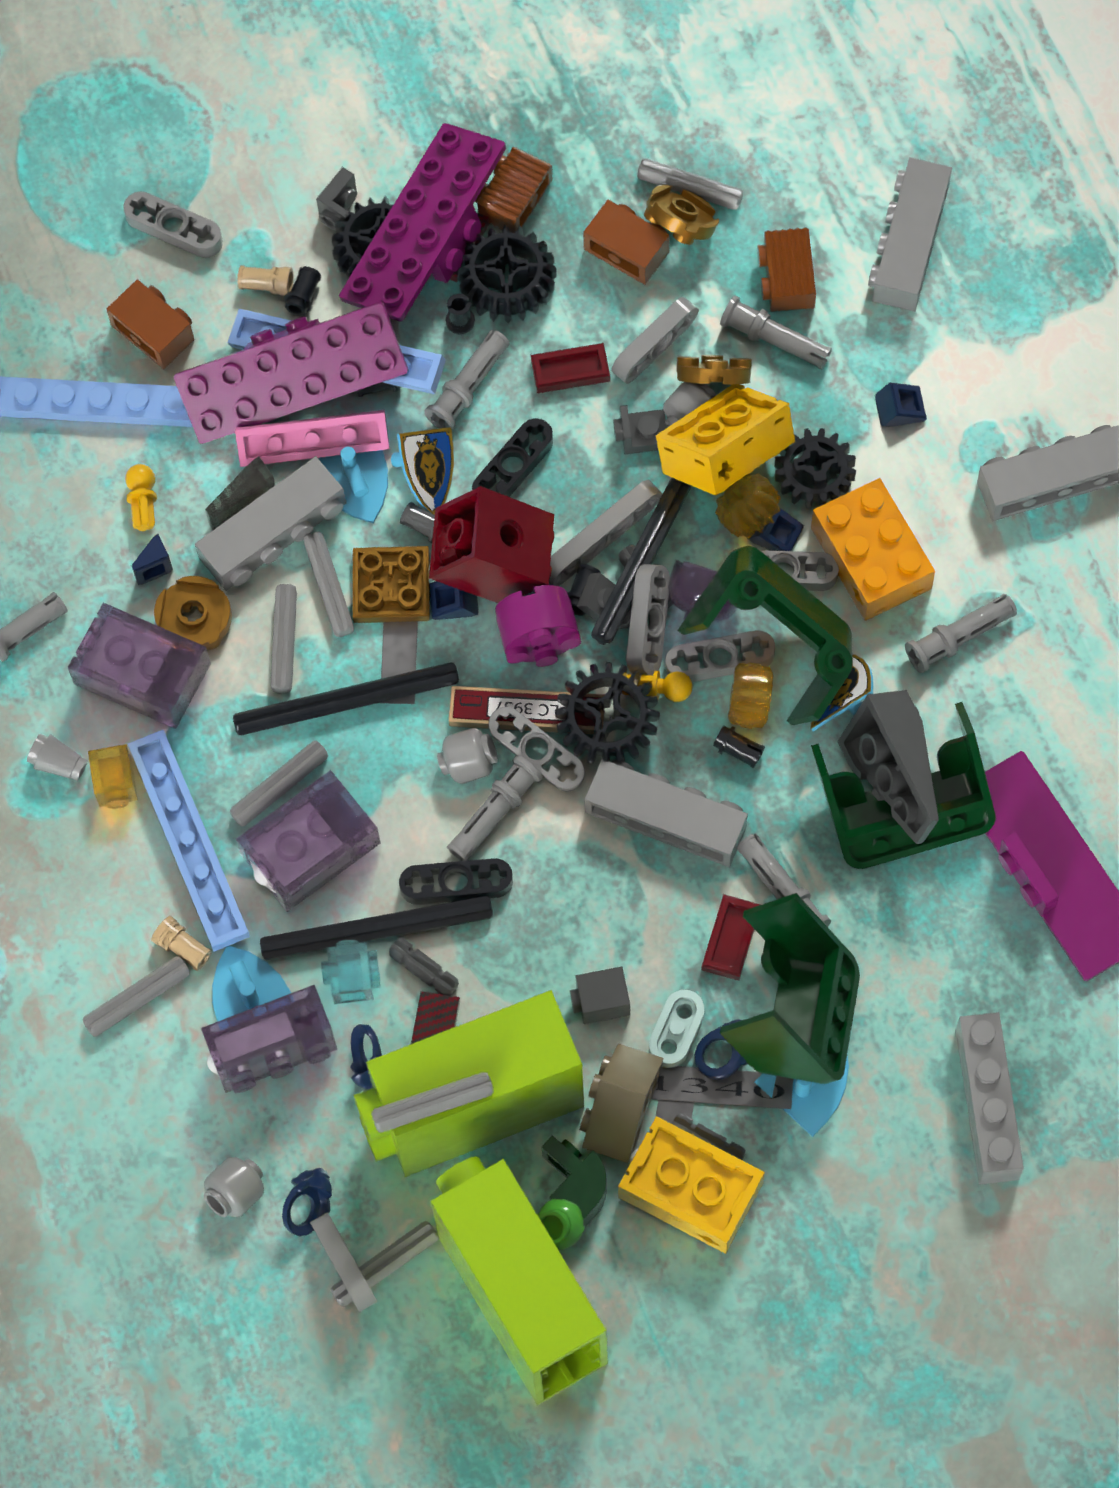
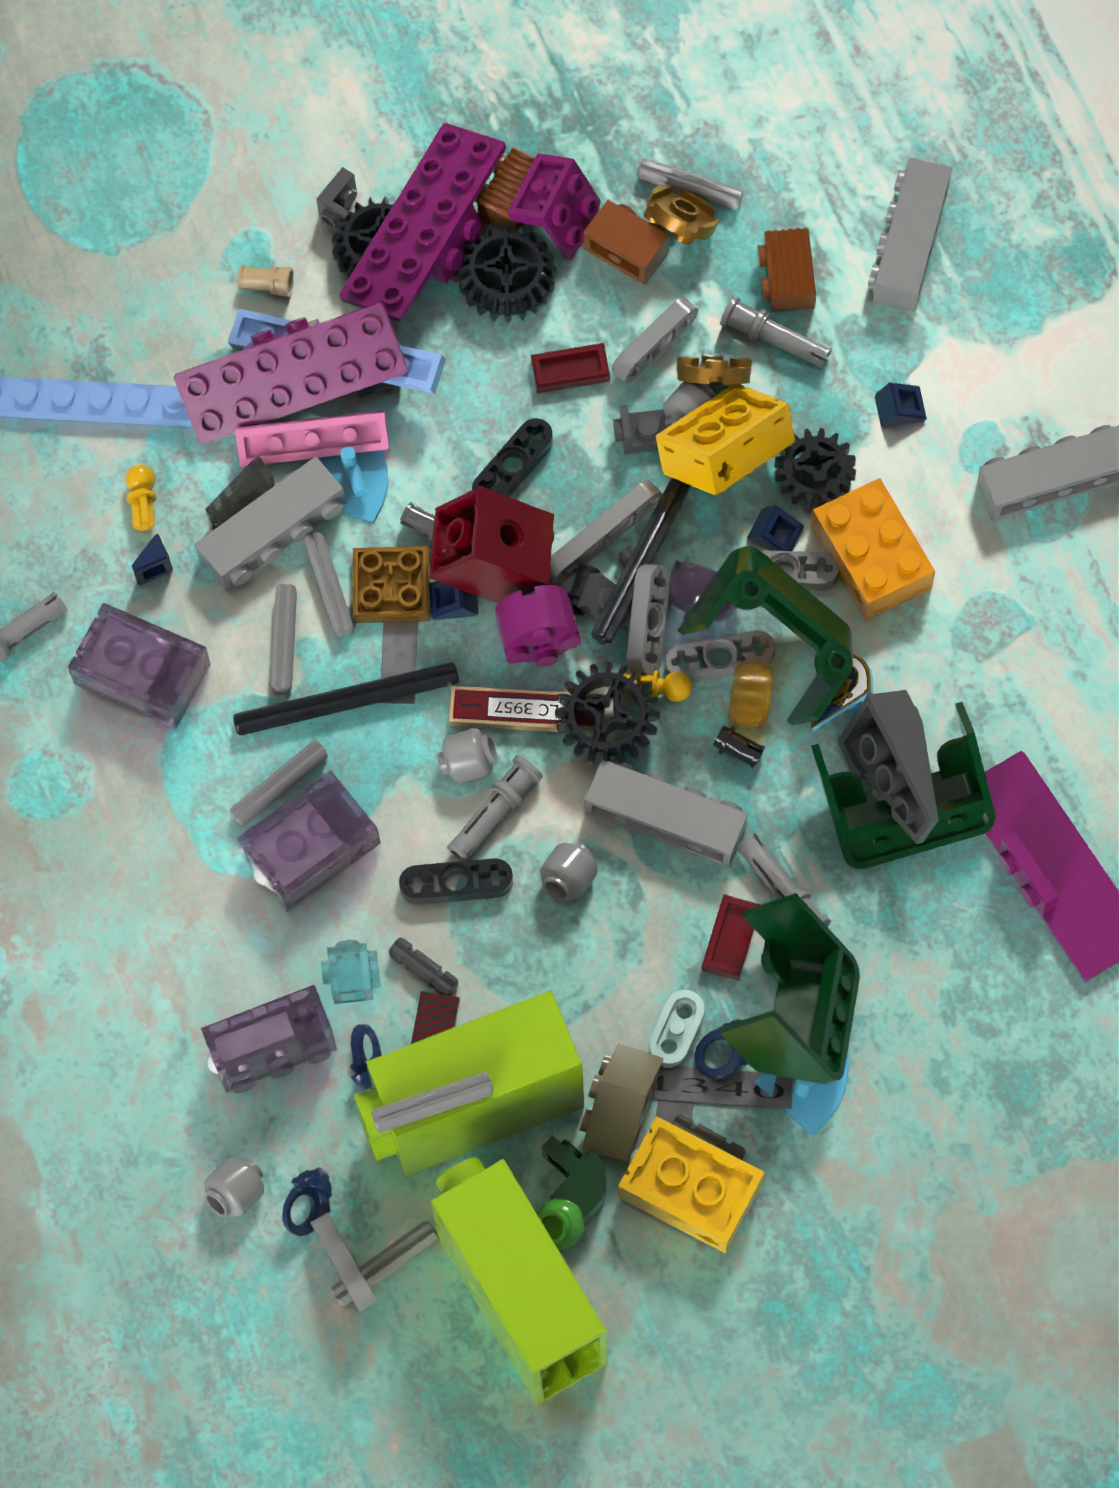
(56, 758): light grey cone -> none
(113, 776): clear yellow brick -> none
(136, 996): light grey axle -> none
(151, 323): dark orange brick -> none
(163, 211): light grey beam -> none
(174, 938): tan pin -> none
(188, 840): light blue plate -> none
(211, 603): pearl gold plate -> none
(244, 983): medium azure shield -> none
(299, 299): black pin -> none
(376, 927): black axle -> none
(427, 464): shield -> none
(459, 316): black pin -> none
(459, 392): light grey pin -> none
(520, 723): light grey beam -> none
(558, 199): none -> magenta bracket
(568, 871): none -> light grey head
(601, 995): dark grey brick -> none
(748, 505): clear yellow gear -> none
(946, 639): light grey pin -> none
(989, 1098): light grey brick -> none

